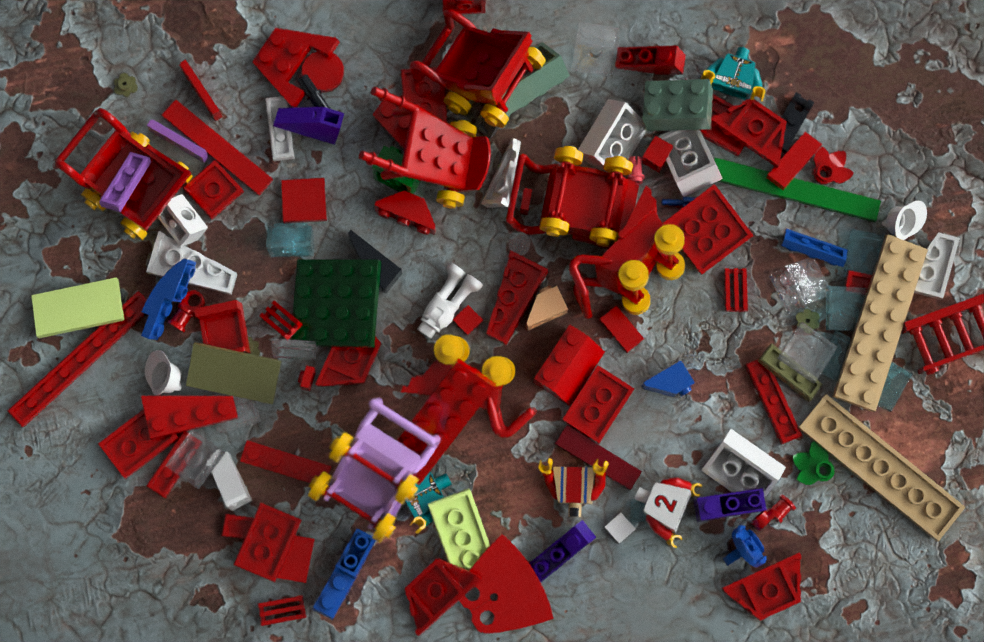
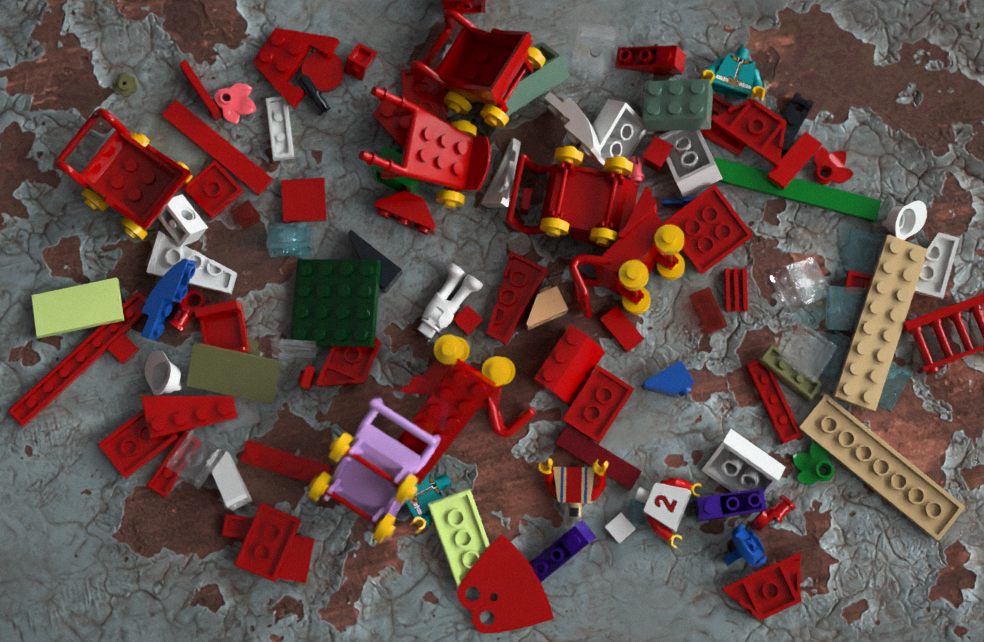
(123, 348): none -> red tile
(125, 182): medium lavender tile -> none
(177, 140): medium lavender tile -> none
(238, 104): none -> coral plate
(246, 215): none -> clear red plate
(264, 622): red tile -> none
(271, 312): red tile -> none
(312, 122): dark purple slope -> none
(344, 574): blue slope -> none
(359, 61): none -> red bracket
(437, 591): red wing -> none
(575, 123): none -> white slope
(708, 311): none -> clear red plate
(812, 317): olive plant -> none
(814, 248): blue plate -> none

